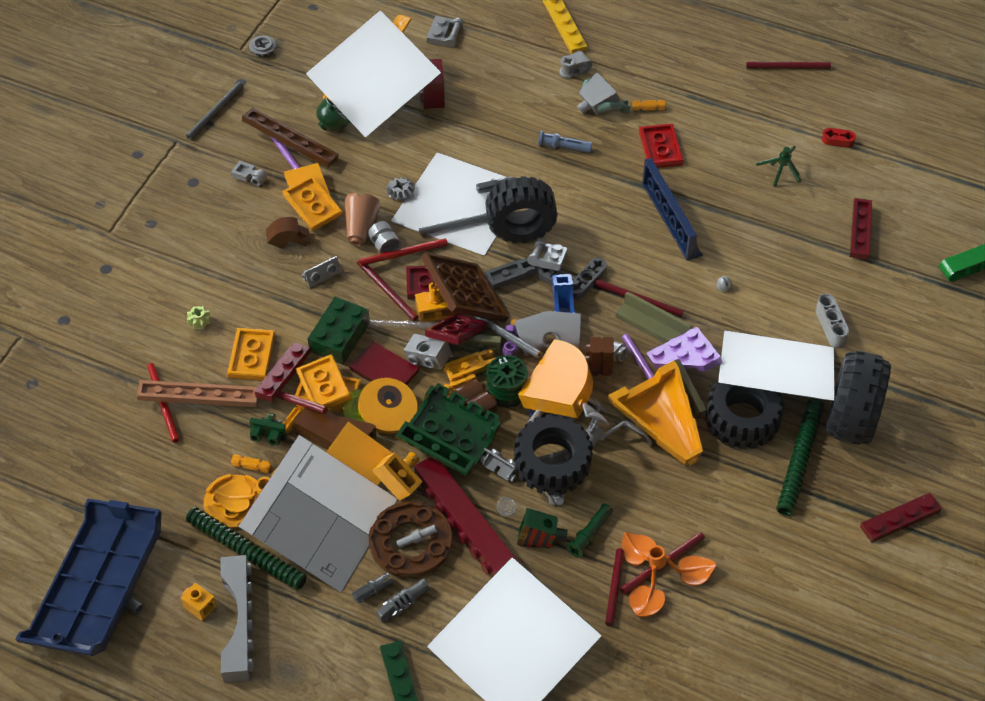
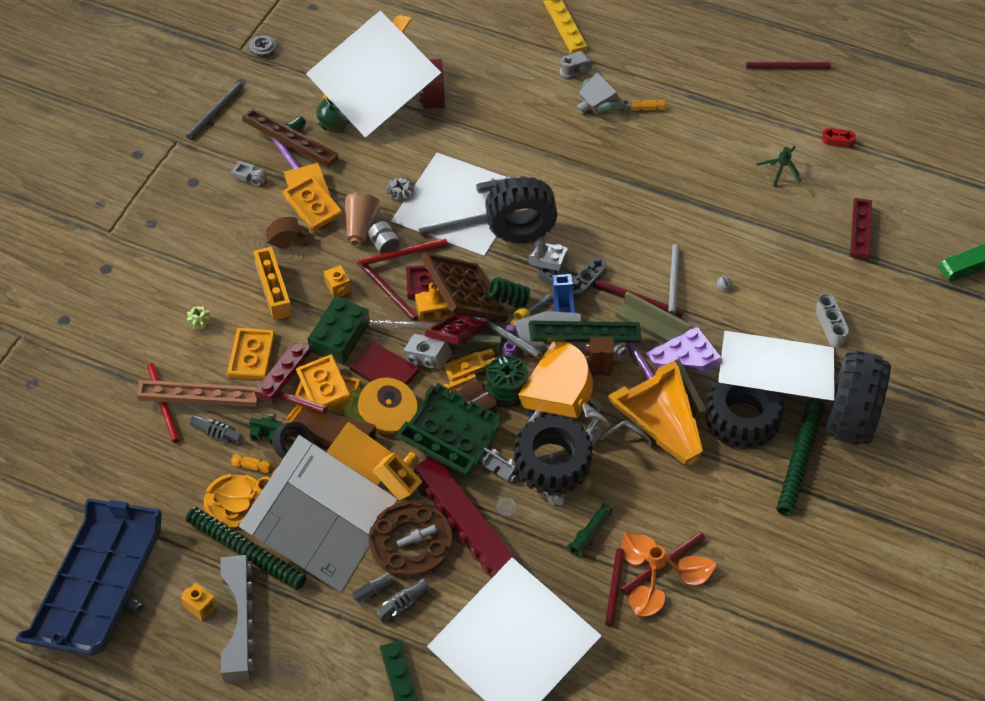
(216, 430): none -> dark grey hinge
(272, 283): none -> light orange brick
(278, 437): none -> black tyre
(297, 123): none -> dark green pin
(322, 272): light grey hinge -> none
(337, 281): none -> light orange brick
(440, 28): light grey plate -> none
(509, 292): none -> dark green piece
(510, 273): dark grey hinge -> none
(523, 313): none -> hinge
(539, 530): torso -> none
(558, 141): sand blue pin -> none
(583, 330): none -> dark green plate
(661, 145): red tile -> none
(670, 211): dark blue arch -> none
(674, 279): none -> light grey piece
(900, 517): dark red plate -> none

